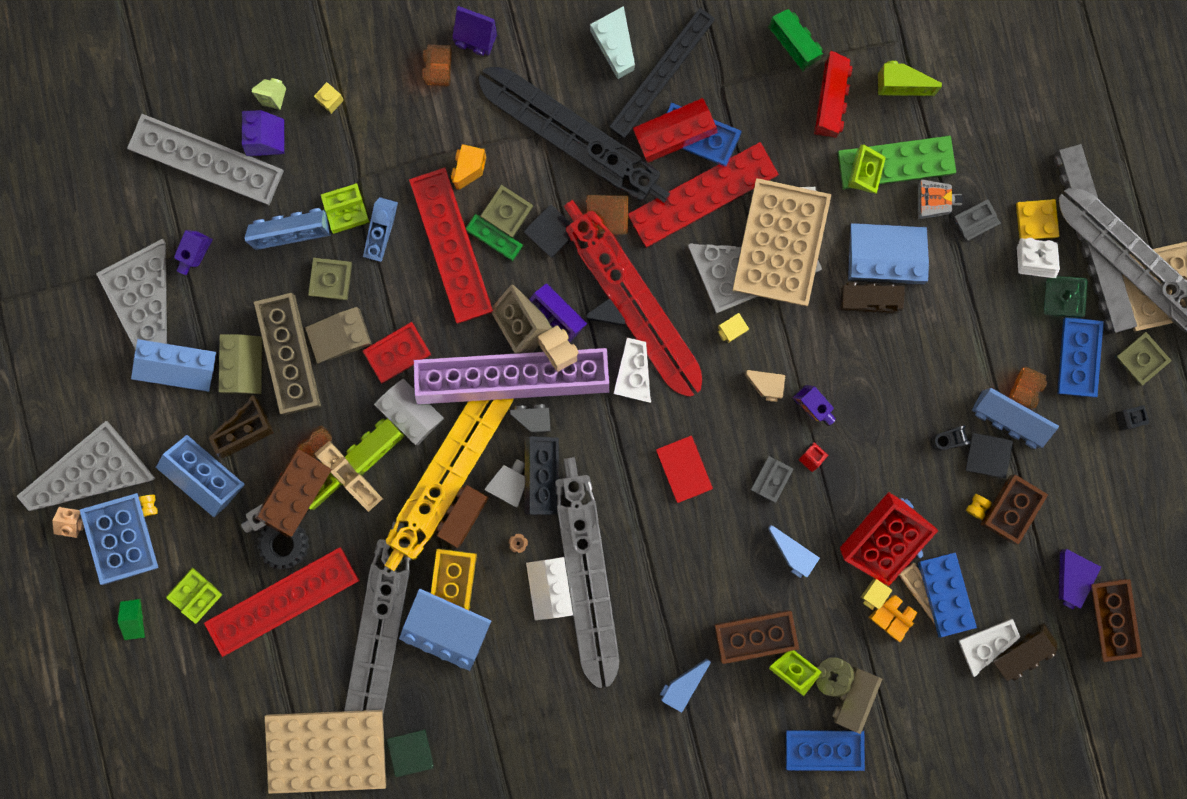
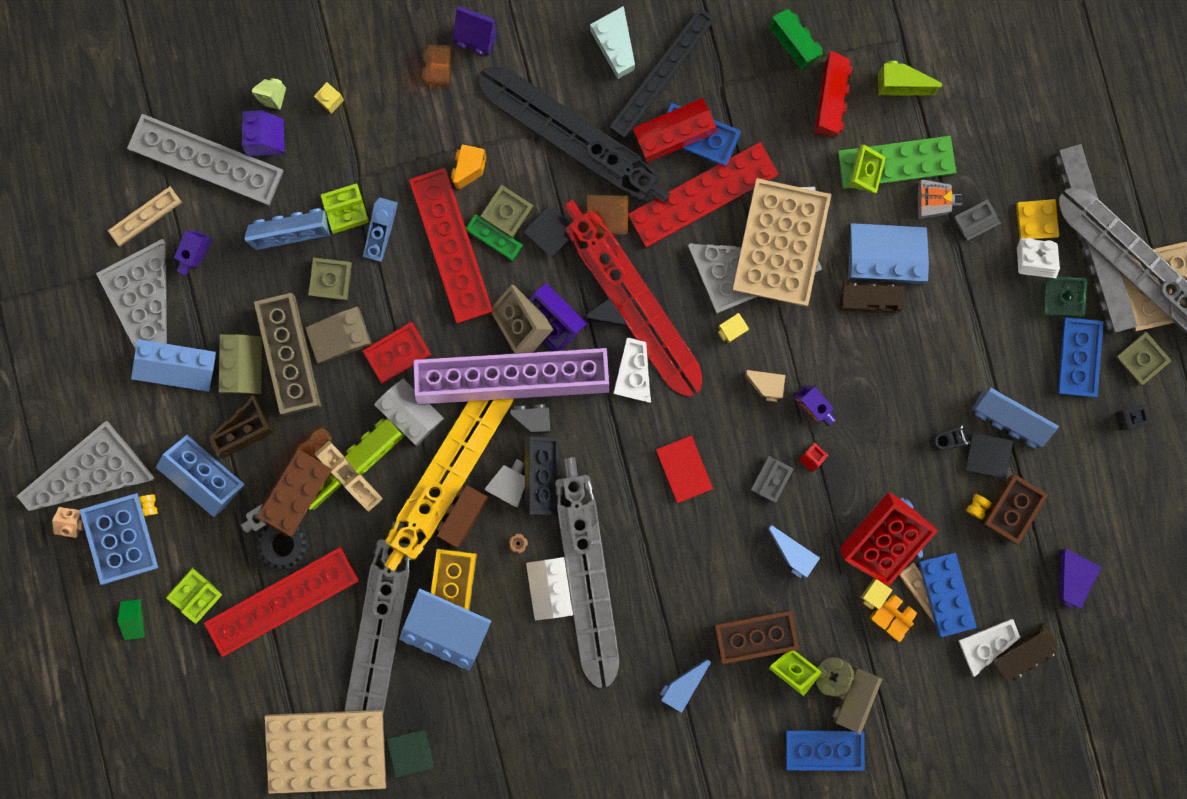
(144, 216): none -> tan tile
(557, 348): tan brick -> none
(1027, 387): clear orange brick -> none
(1116, 620): reddish brown slope -> none

